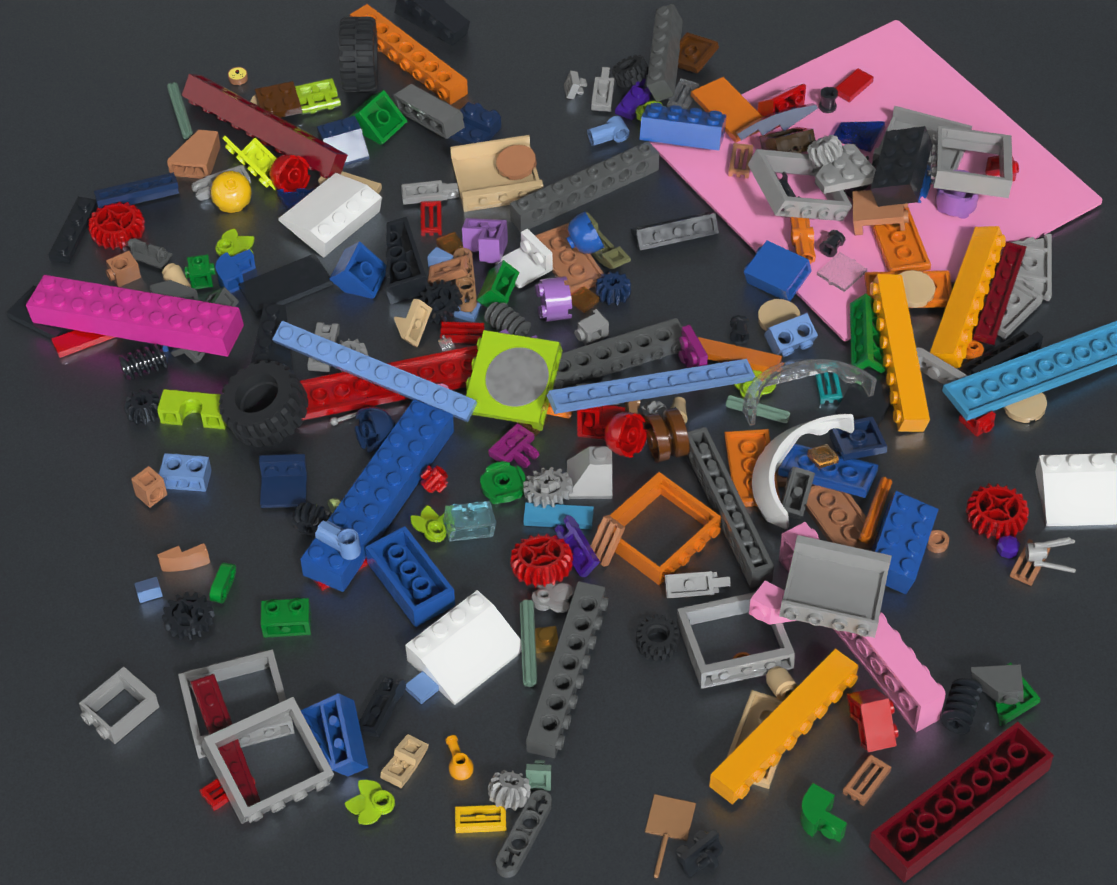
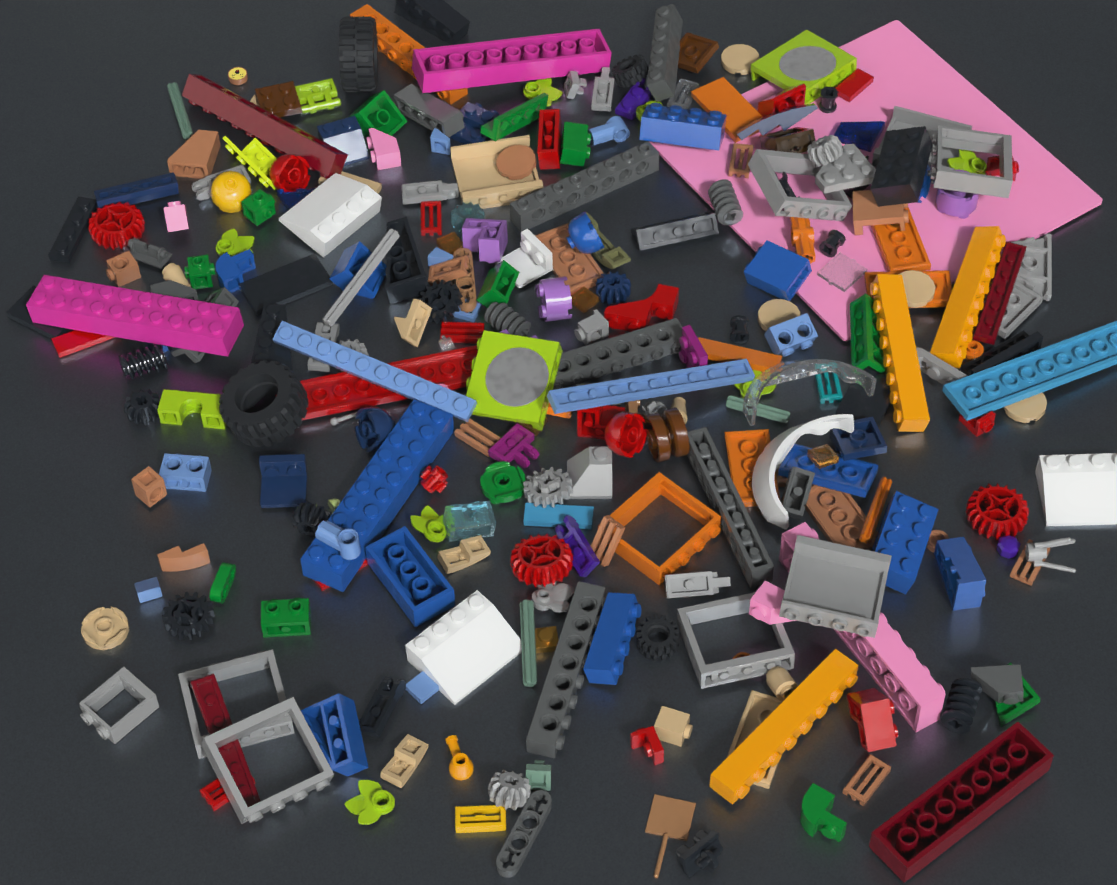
(105, 628): none -> tan tile
(176, 216): none -> bright pink slope
(258, 207): none -> green brick
(360, 277): none -> light grey axle
(384, 149): none -> bright pink slope
(440, 142): none -> medium blue slope
(465, 211): none -> clear light blue gear
(466, 554): none -> tan slope
(480, 433): none -> nougat tile
(510, 60): none -> dark pink brick
(515, 118): none -> green fence
(541, 86): none -> lime plate
(549, 139): none -> red brick
(574, 144): none -> green brick
(612, 638): none -> blue brick
(637, 314): none -> red arch
(650, 741): none -> red bracket
(673, 726): none -> tan brick
(725, 202): none -> dark grey piece
(739, 58): none -> tan tile
(805, 61): none -> lime panel
(960, 573): none -> blue wedge
(967, 161): none -> lime plate

